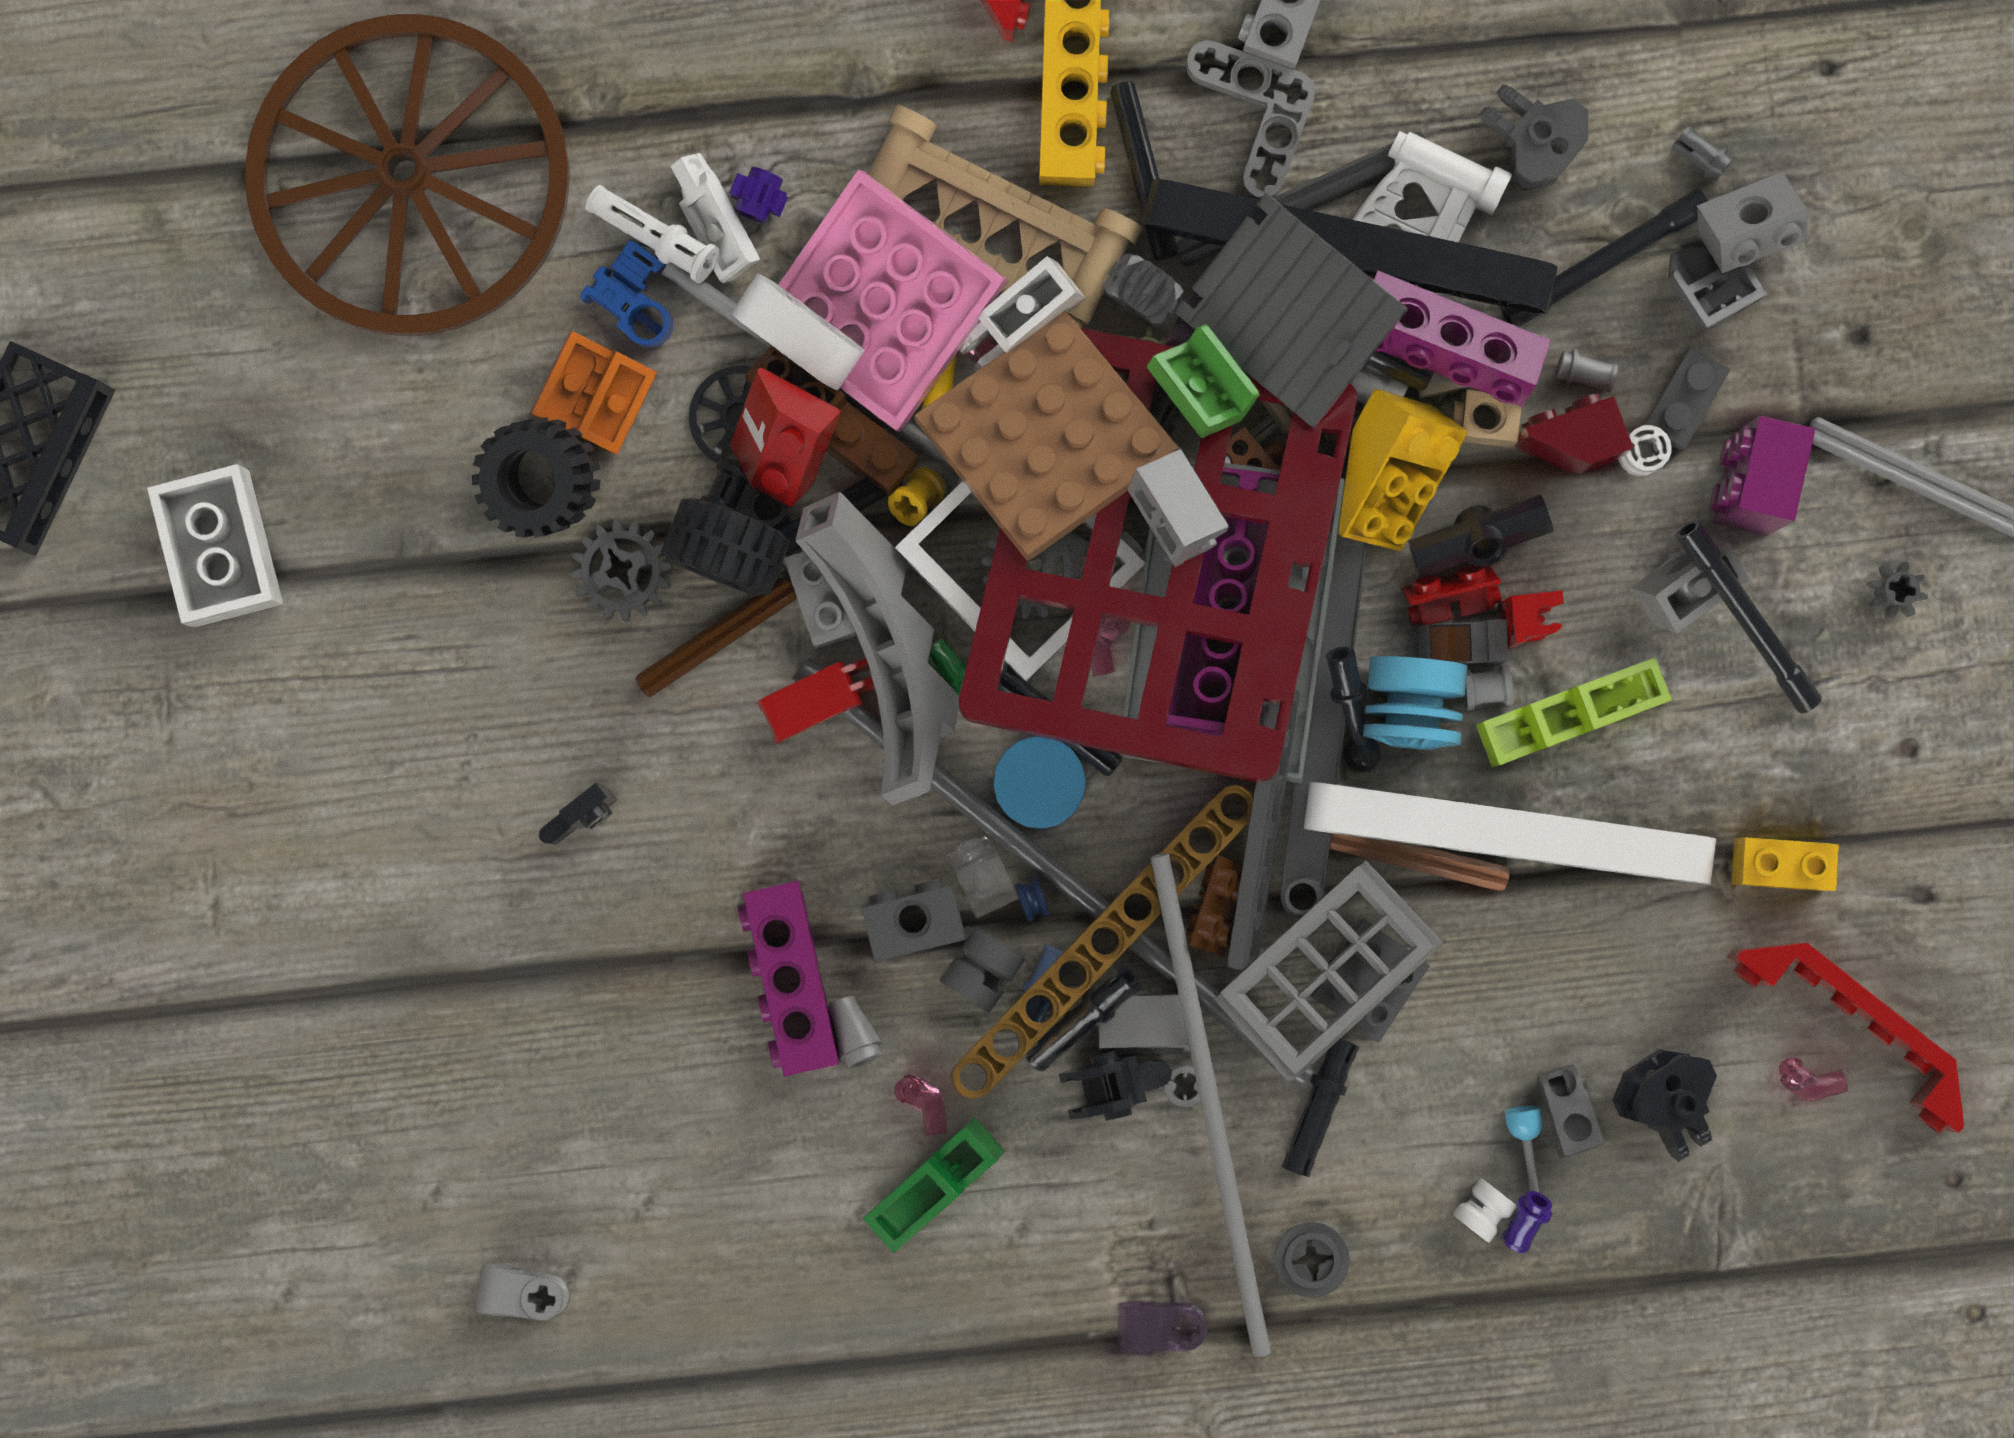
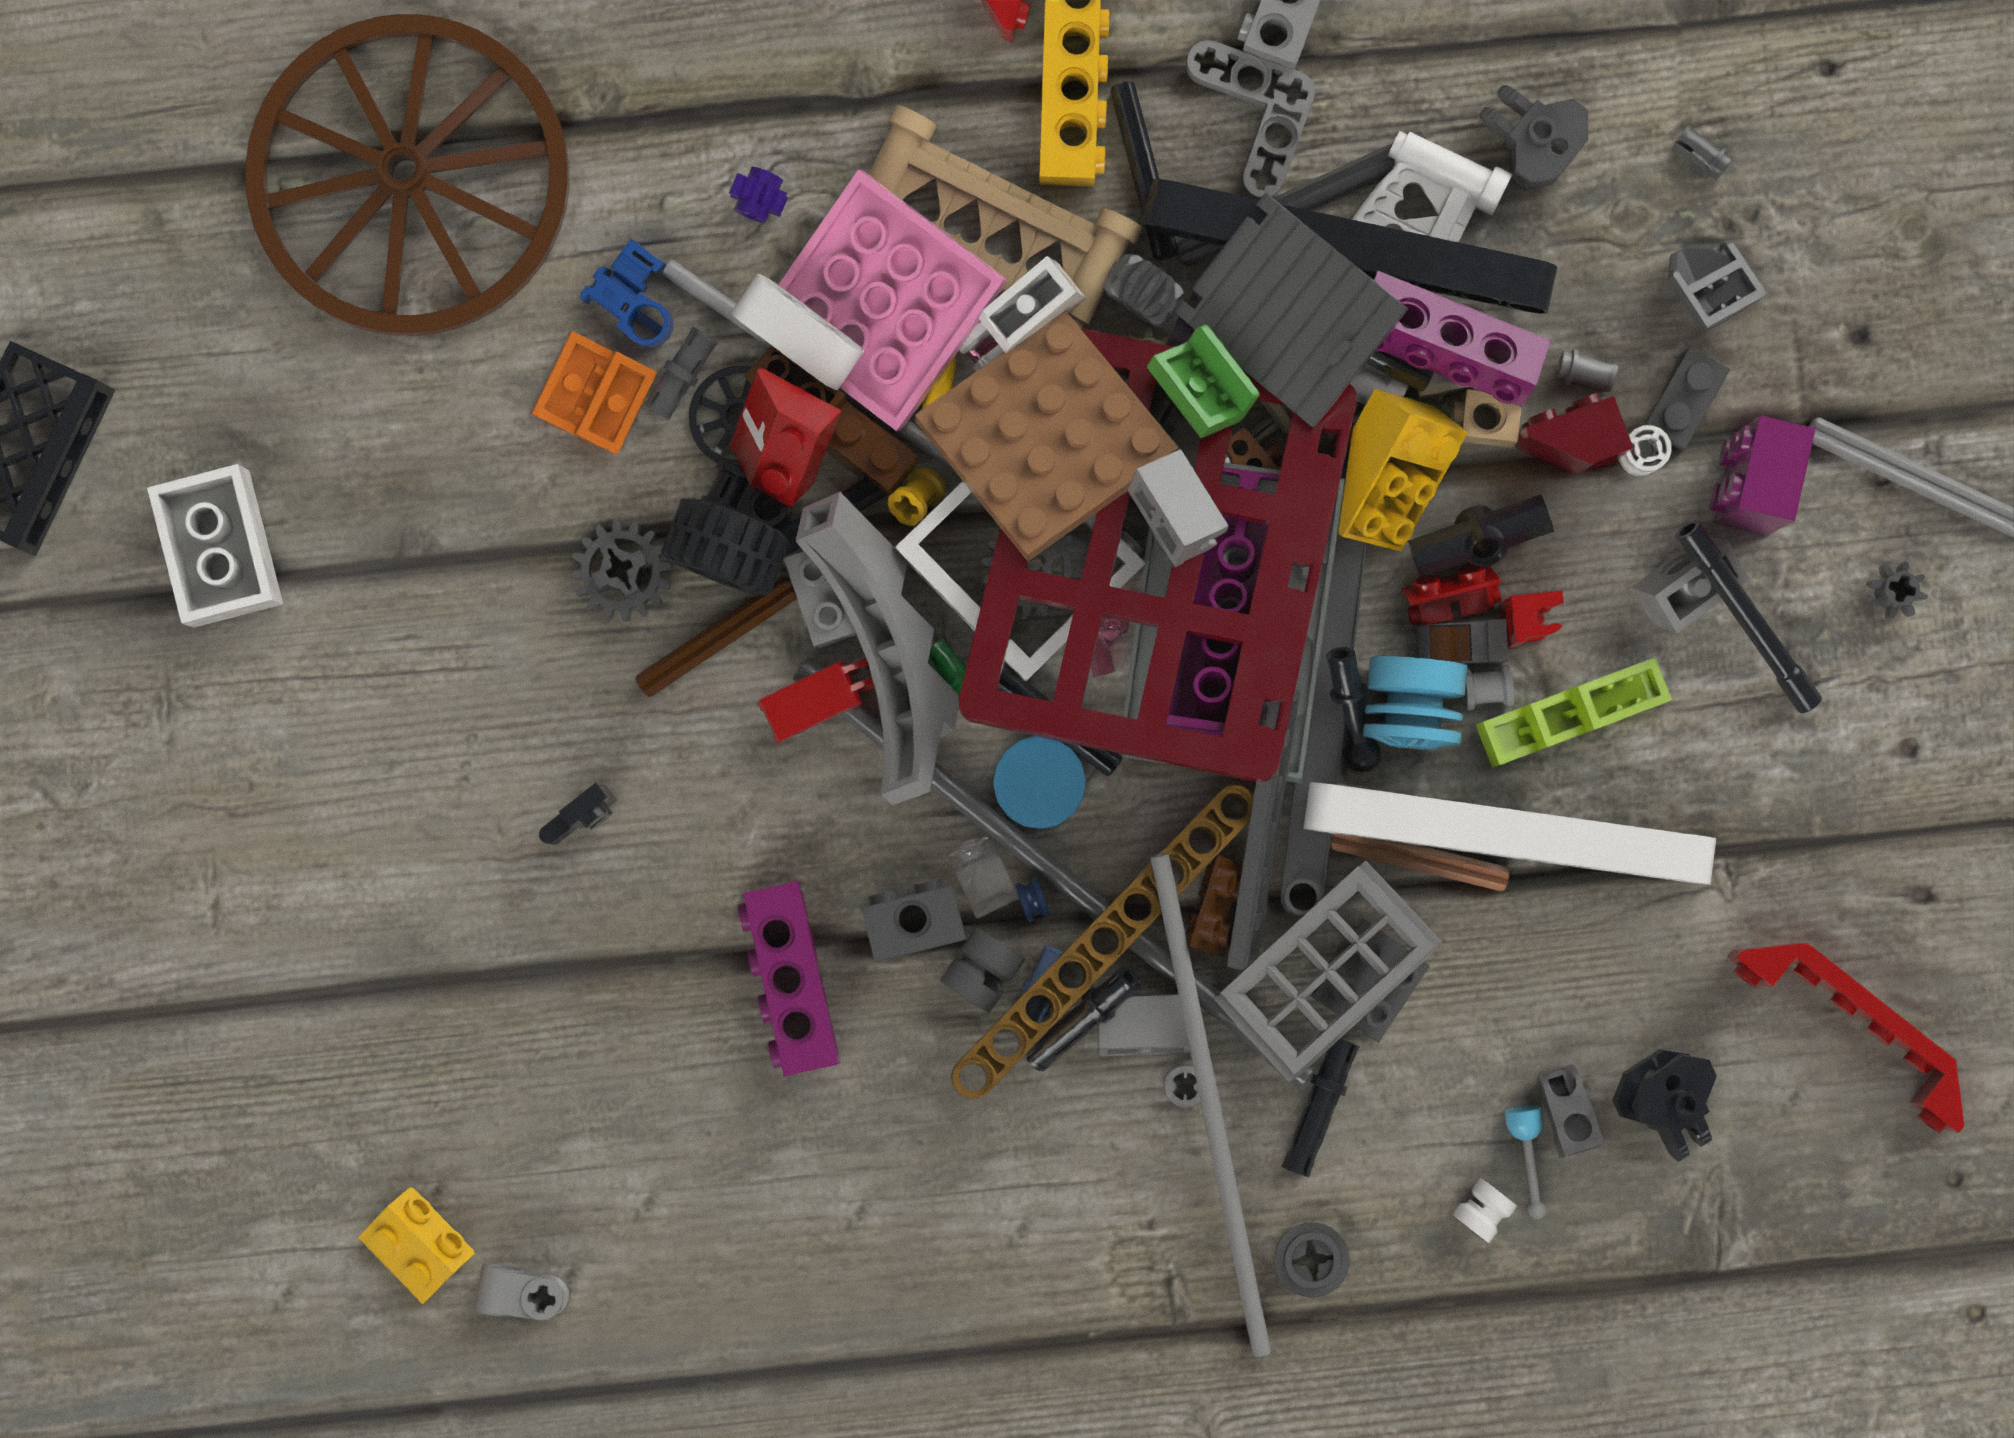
(416, 1244): none -> yellow bracket
(501, 485): black tyre -> none
(673, 238): white pin -> none
(681, 373): none -> dark grey pin
(713, 217): white hinge -> none
(854, 1034): light grey cone -> none
(926, 1098): clear pink arm -> none
(934, 1184): green slope -> none
(1115, 1084): black hinge -> none
(1149, 1329): clear purple piece -> none
(1532, 1212): dark purple pin -> none
(1668, 221): black piece -> none
(1752, 222): light grey brick -> none
(1785, 864): yellow brick -> none
(1809, 1085): clear pink arm -> none

